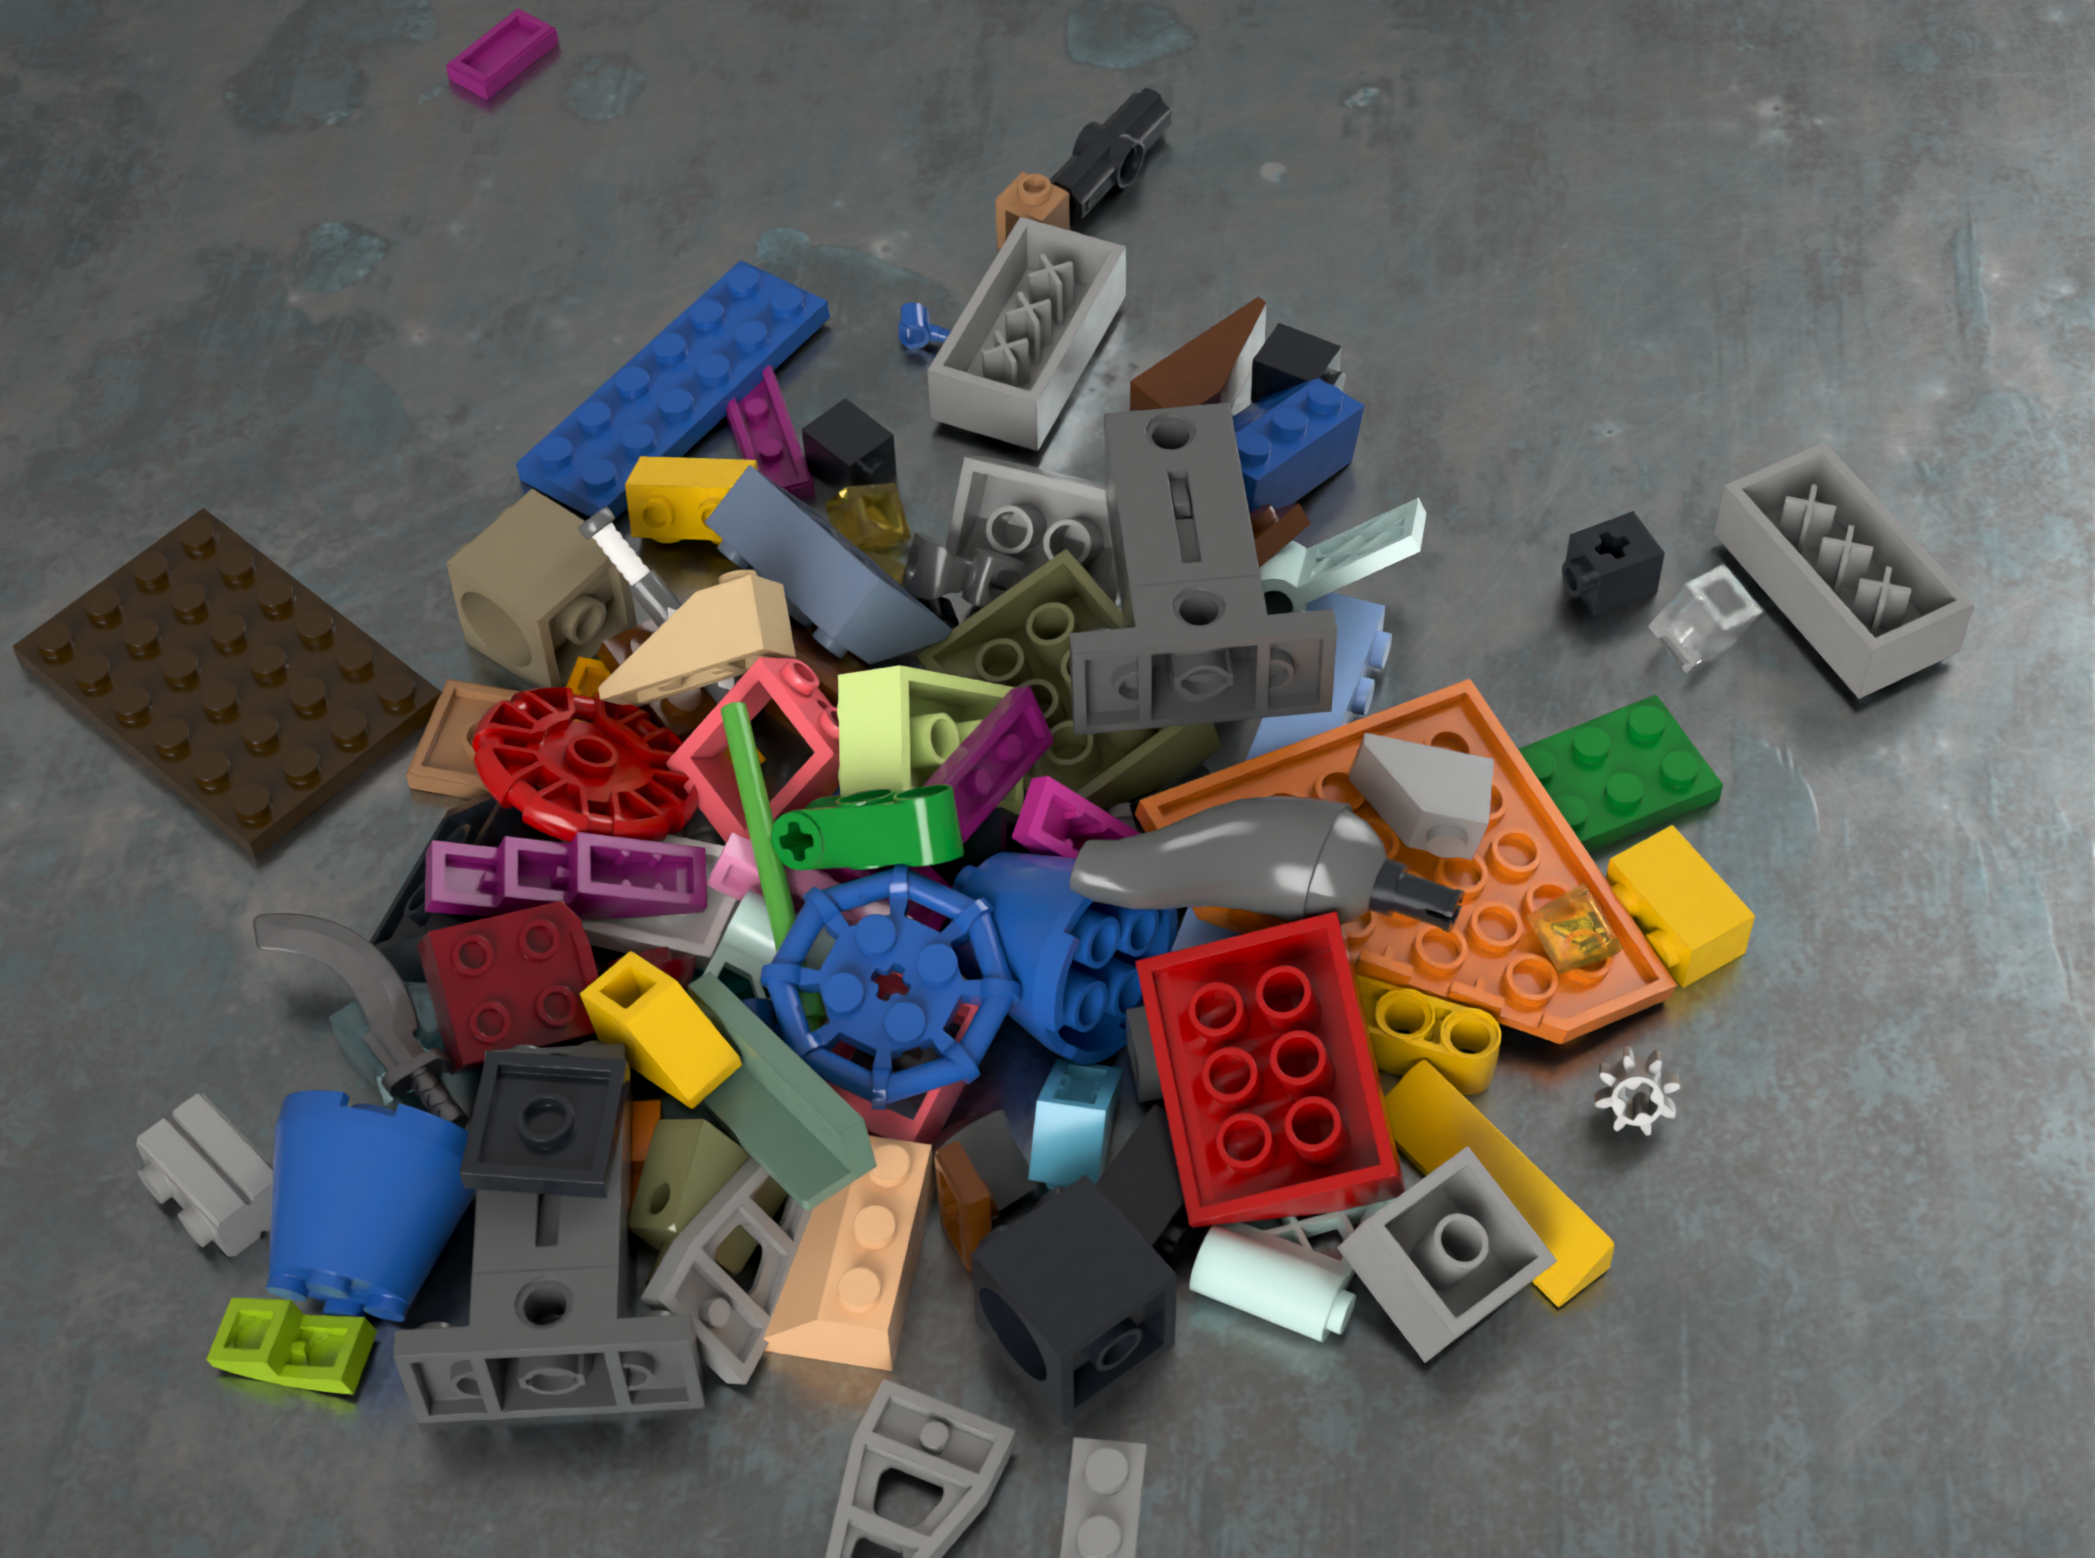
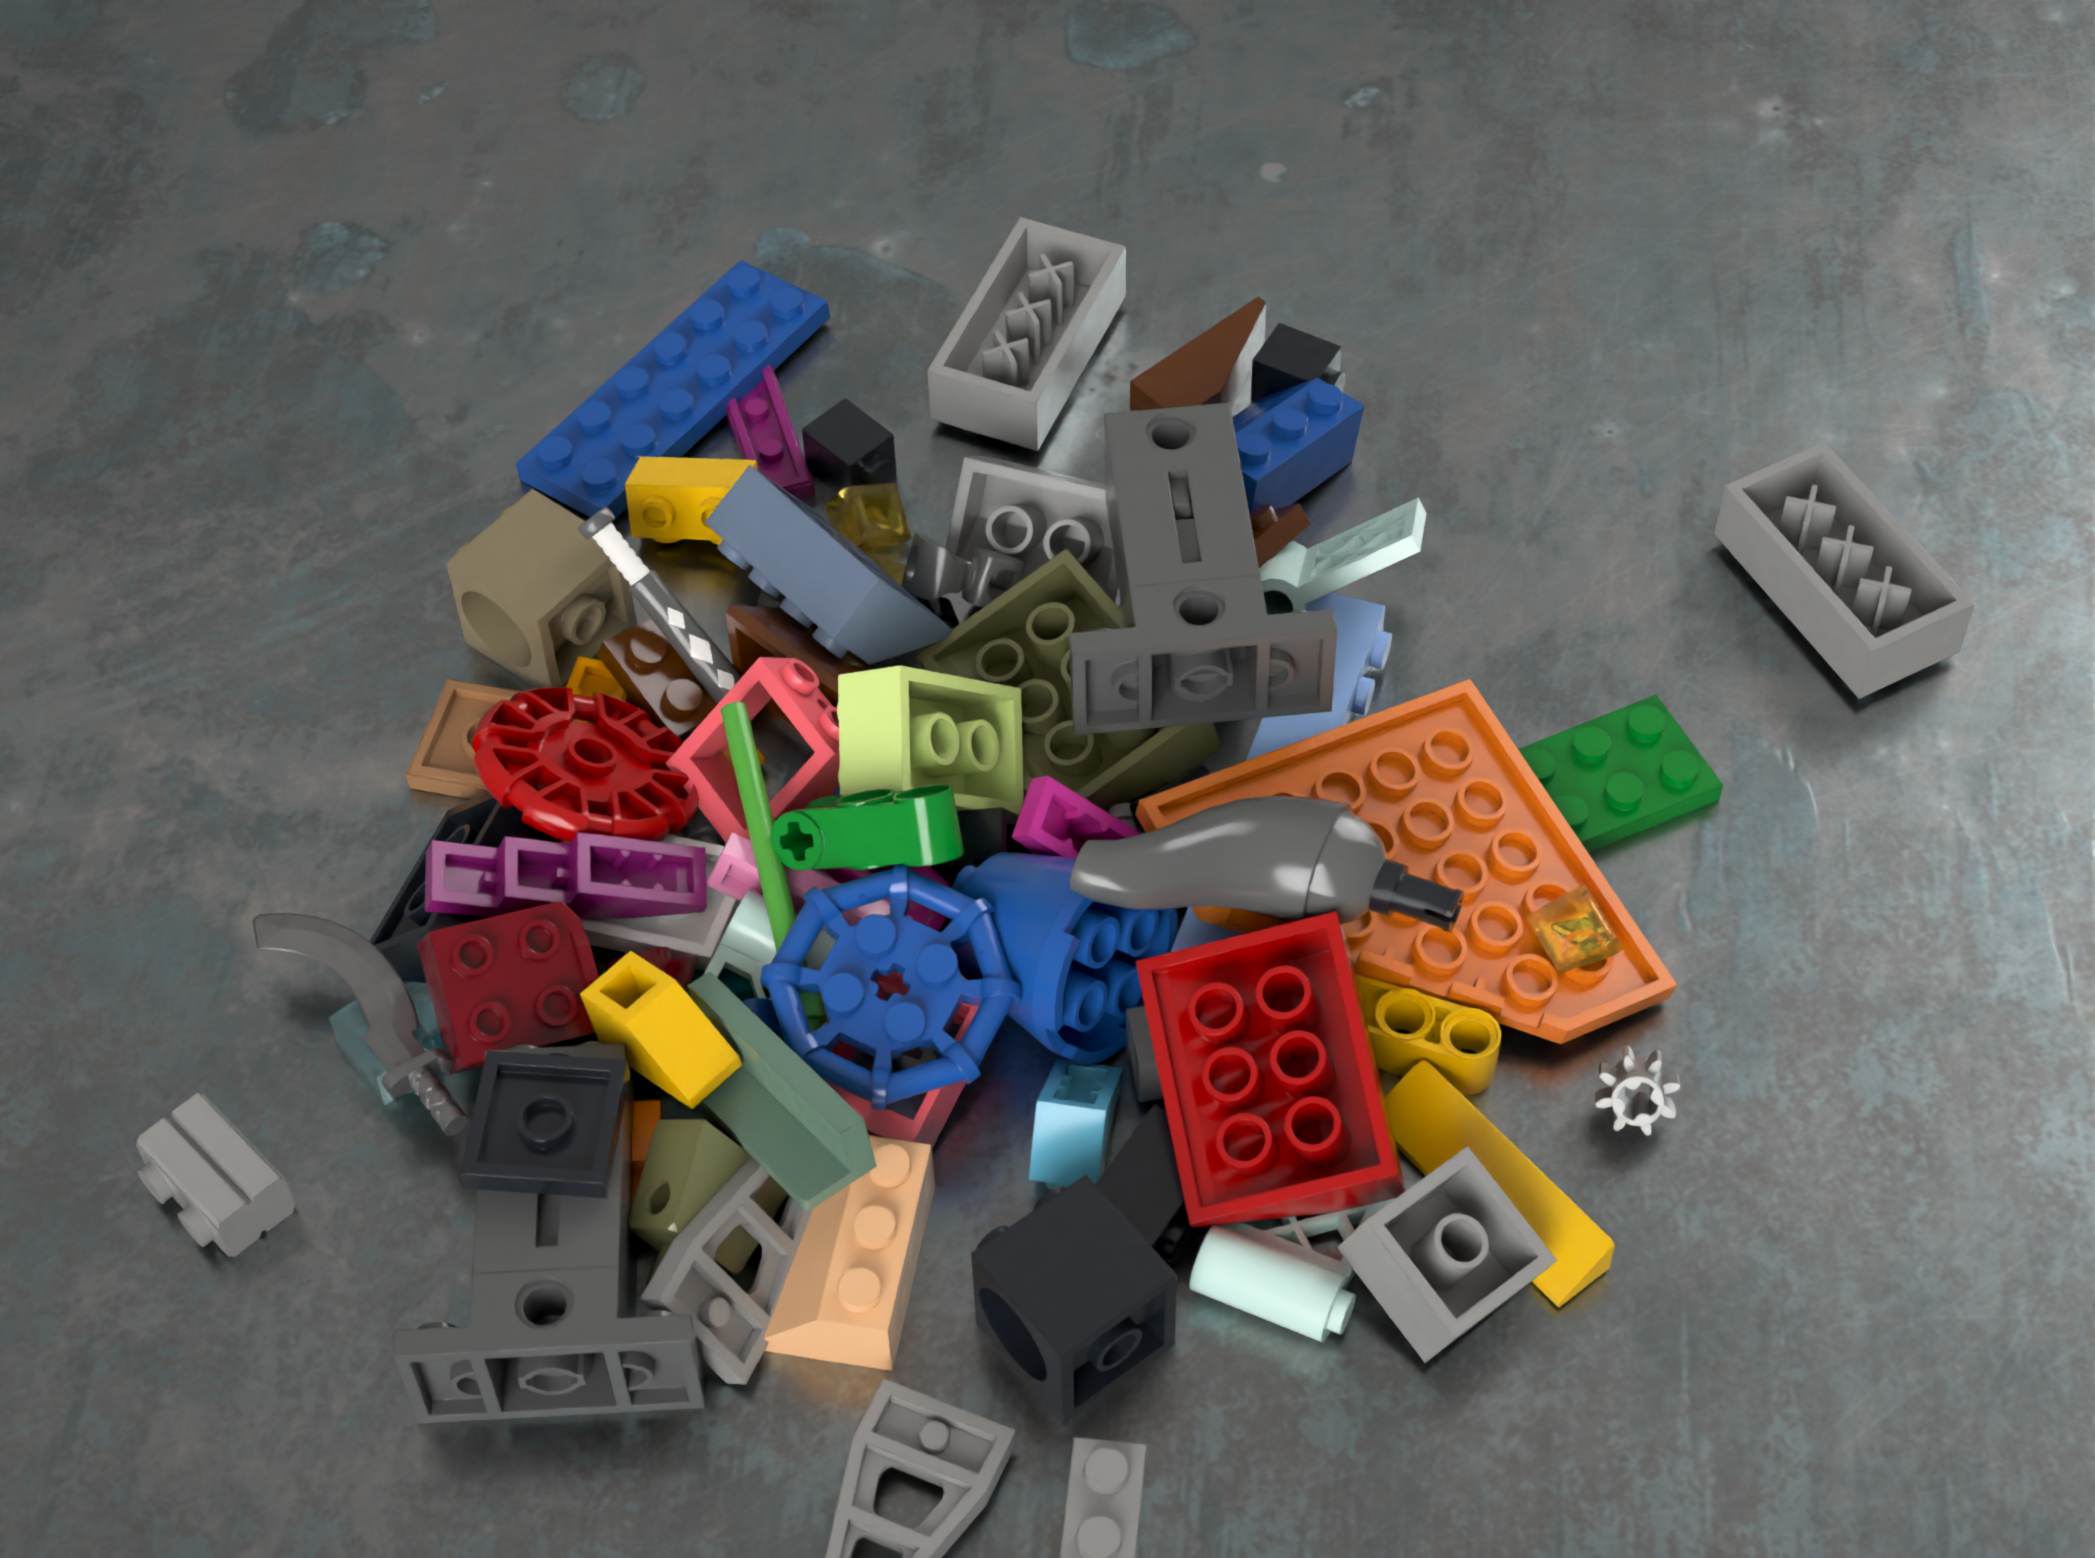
(229, 680): dark brown plate -> none
(292, 1349): lime slope -> none
(361, 1202): blue cone -> none
(502, 53): magenta tile -> none
(706, 641): tan slope -> none
(916, 329): blue hand -> none
(963, 1200): reddish brown plate -> none
(992, 1154): dark grey tile -> none
(994, 758): magenta tile -> none
(1031, 198): medium nougat window -> none
(1112, 151): black piece -> none
(1426, 793): light grey slope -> none
(1613, 563): black brick -> none
(1680, 905): yellow brick -> none
(1705, 618): clear brick -> none

